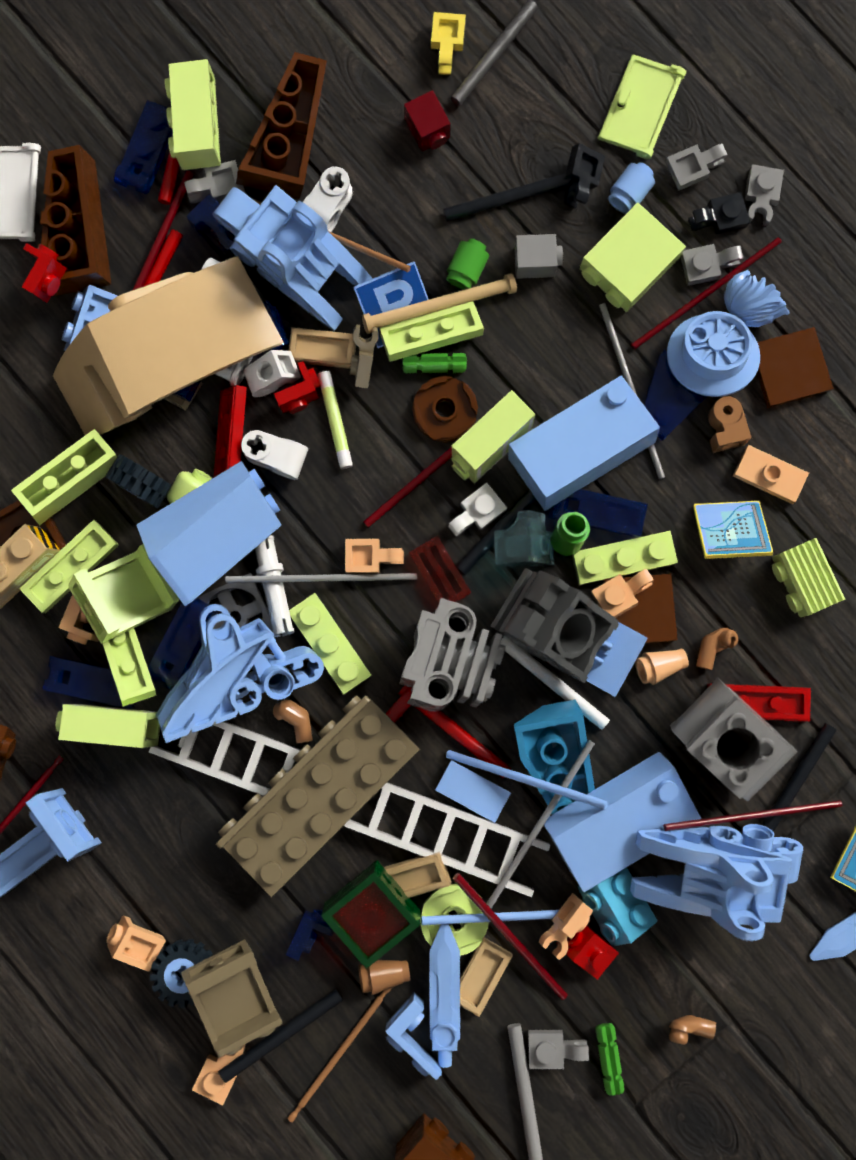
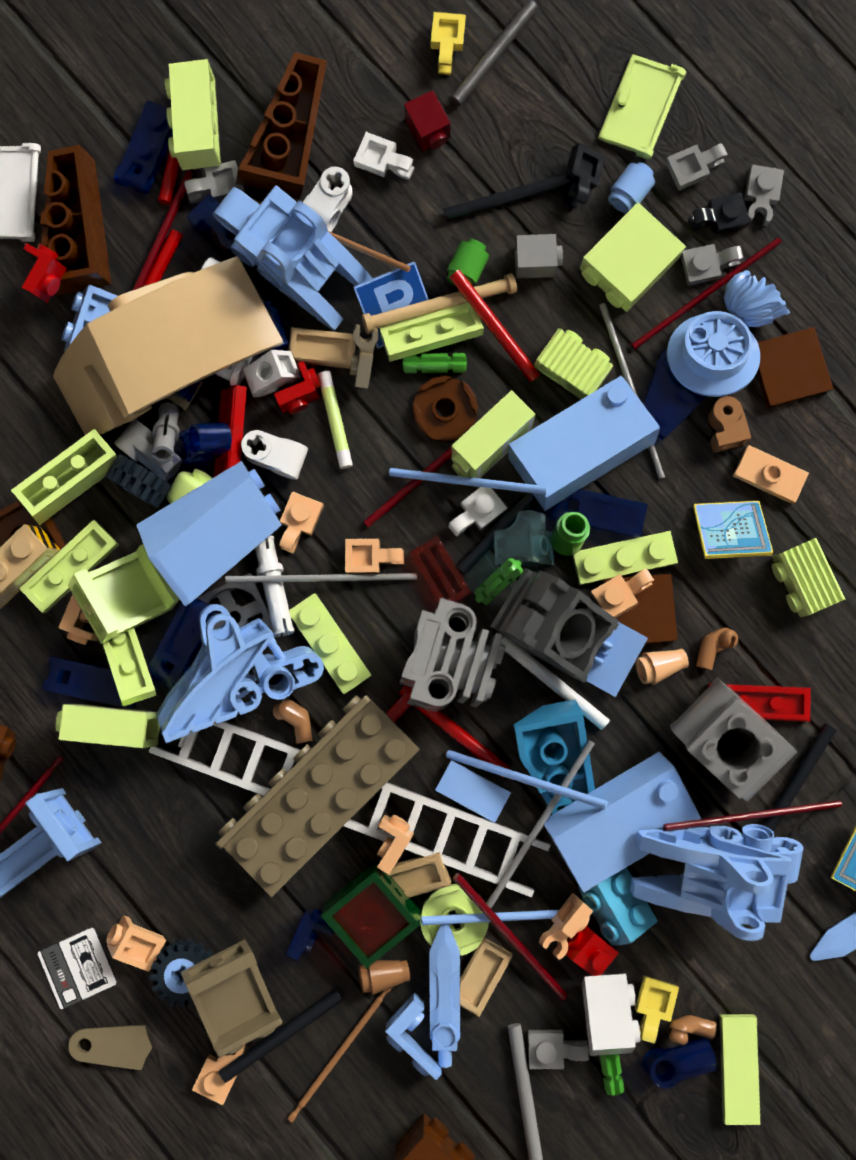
(76, 968): none -> sticker
(113, 1046): none -> dark tan piece
(138, 444): none -> light grey piece
(164, 444): none -> light grey pin
(205, 443): none -> clear blue piece
(300, 517): none -> light nougat plate
(379, 155): none -> white plate
(392, 849): none -> light nougat bracket
(478, 482): none -> light blue axle
(494, 325): none -> red bar
(498, 581): none -> bright green axle
(573, 364): none -> yellowish green brick
(609, 1014): none -> white brick
(656, 1002): none -> light yellow plate
(683, 1062): none -> clear blue piece
(739, 1069): none -> yellowish green tile

